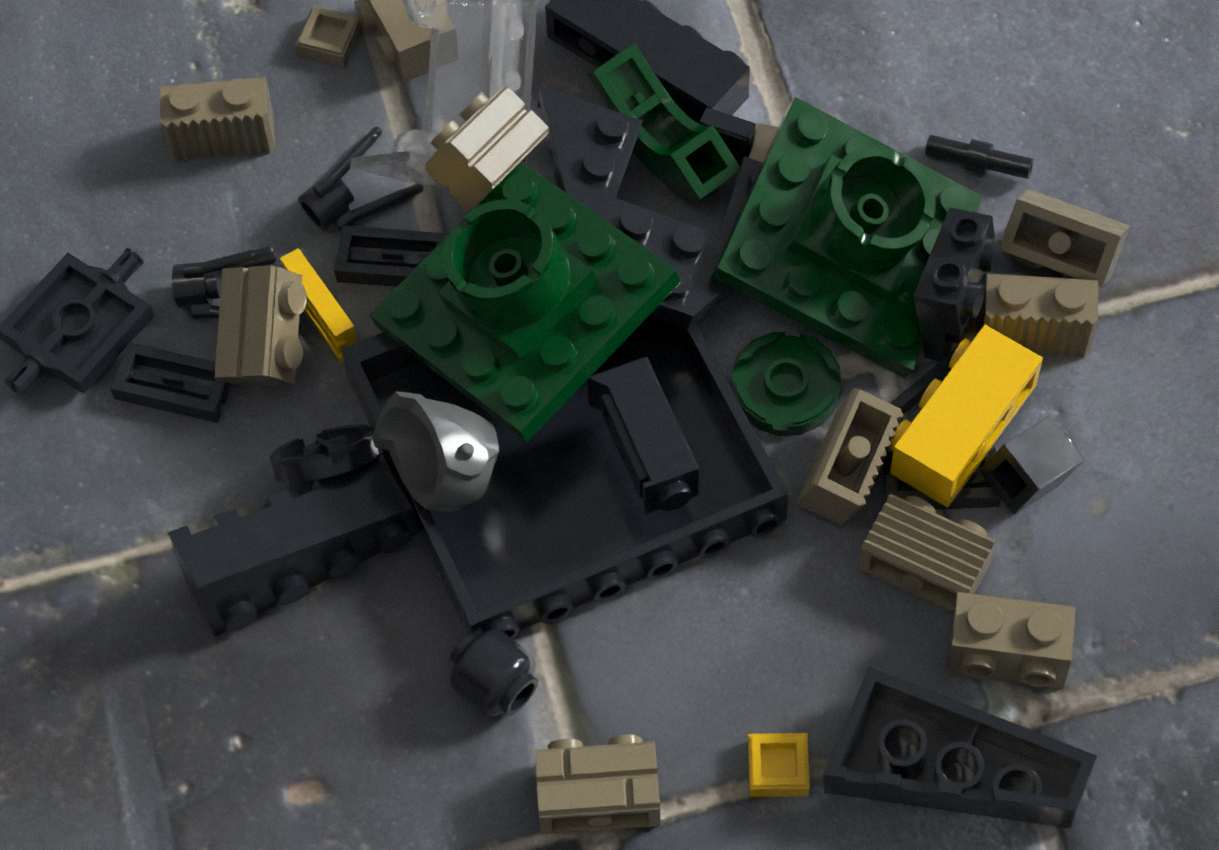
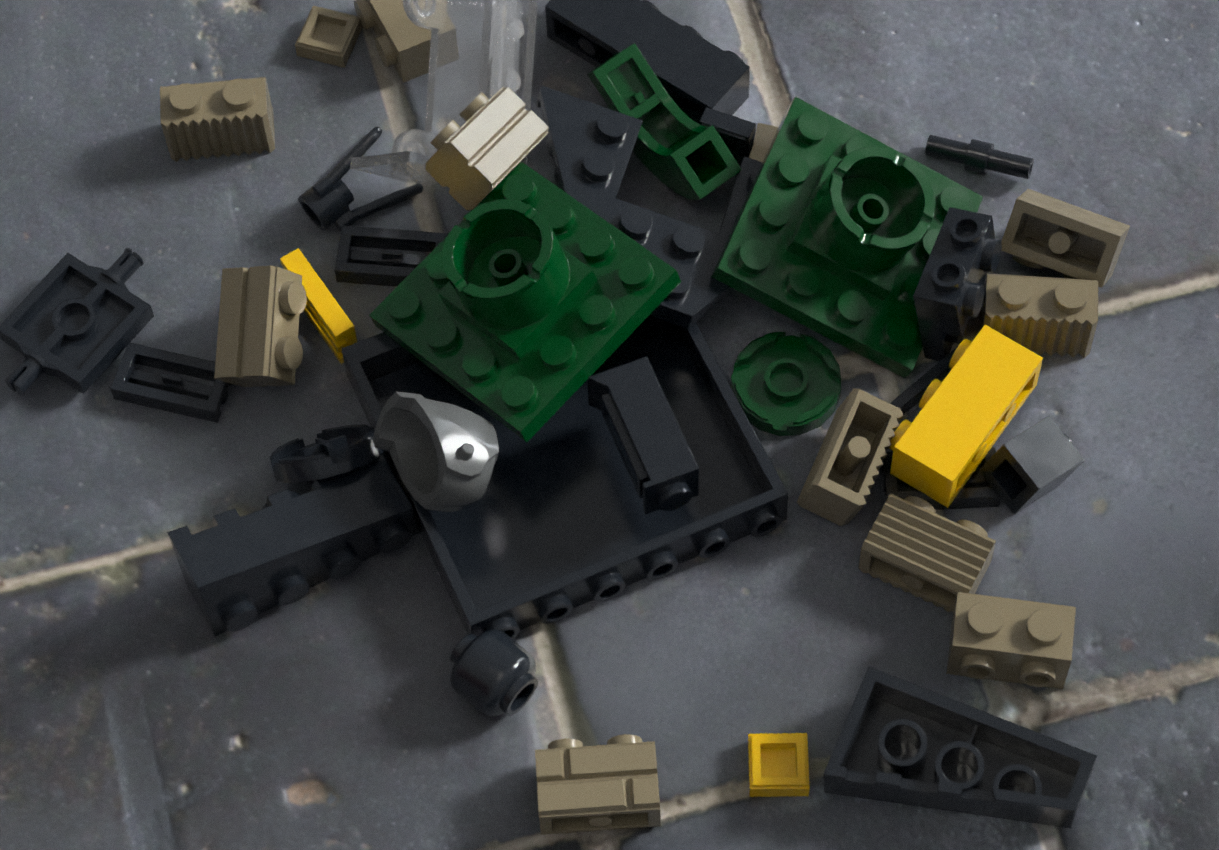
(200, 282): black plant -> none

